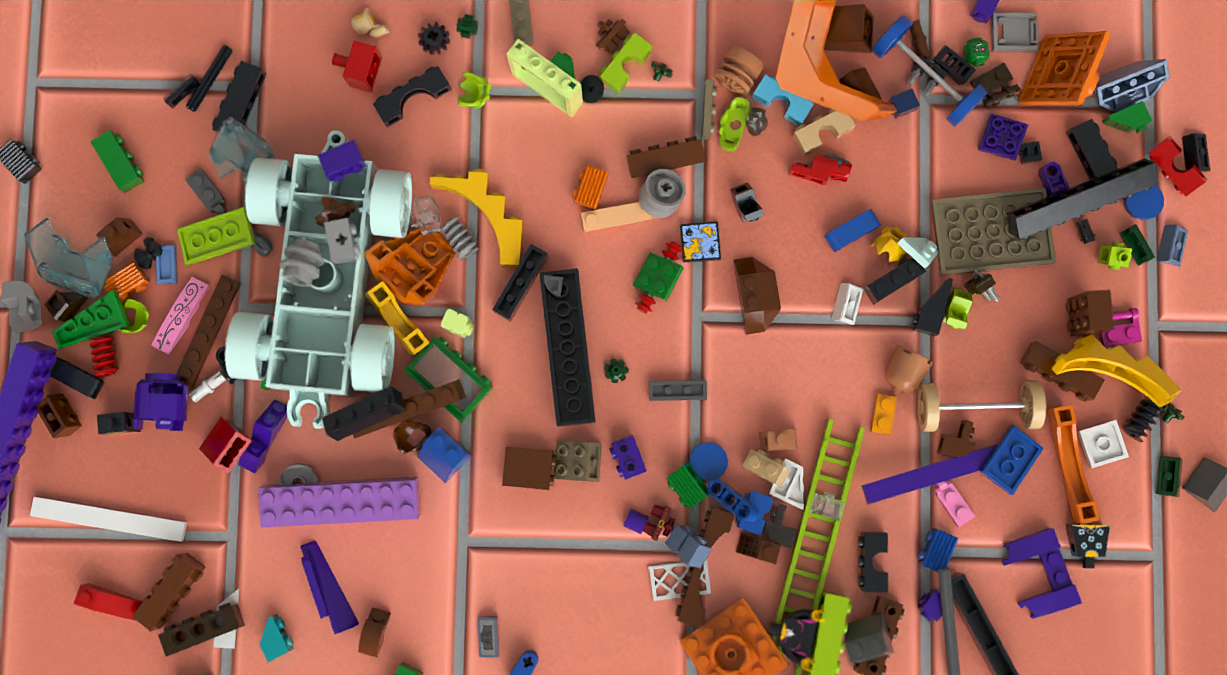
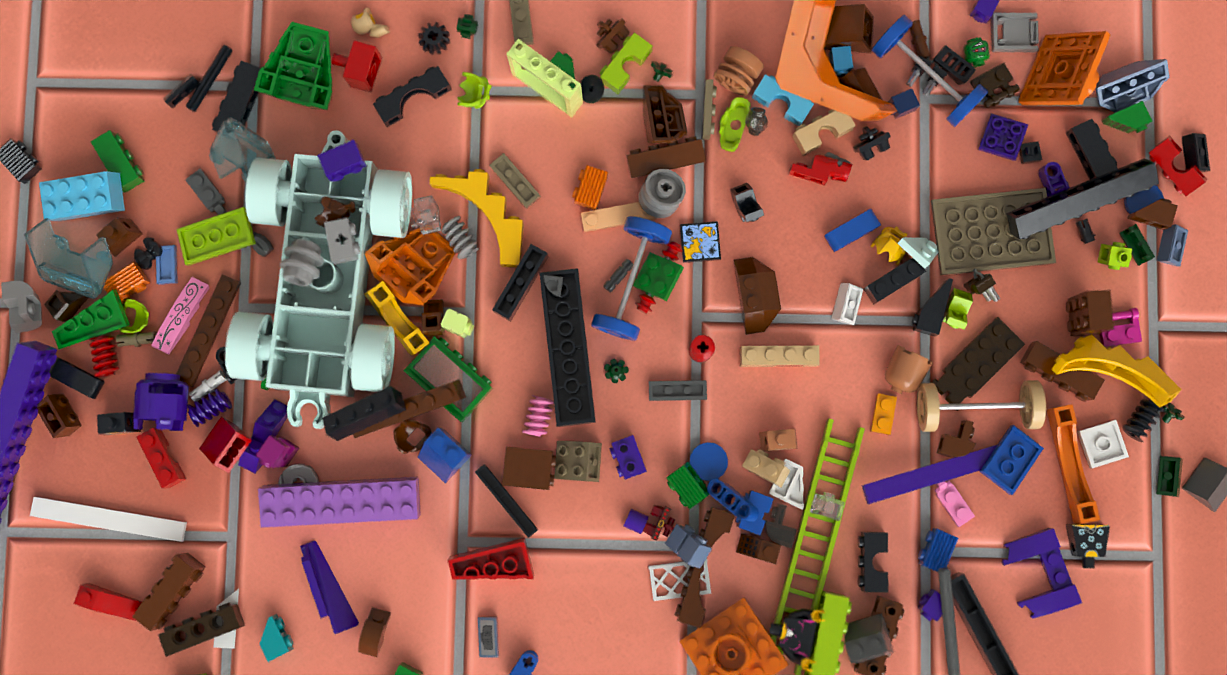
(82, 196): none -> medium azure brick
(136, 339): none -> dark tan pin
(164, 467): none -> red arch
(209, 407): none -> dark purple piece
(277, 452): none -> magenta arch
(299, 68): none -> green wedge
(432, 318): none -> reddish brown brick
(497, 561): none -> red wedge
(506, 501): none -> black piece
(515, 181): none -> dark tan plate
(538, 416): none -> bright pink piece
(618, 275): none -> dark grey axle
(647, 231): none -> blue axle
(662, 115): none -> reddish brown wedge
(707, 343): none -> red piece
(779, 356): none -> tan brick
(841, 60): none -> dark azure brick
(879, 140): none -> black hips
(978, 362): none -> dark brown hinge
(1157, 214): none -> reddish brown slope

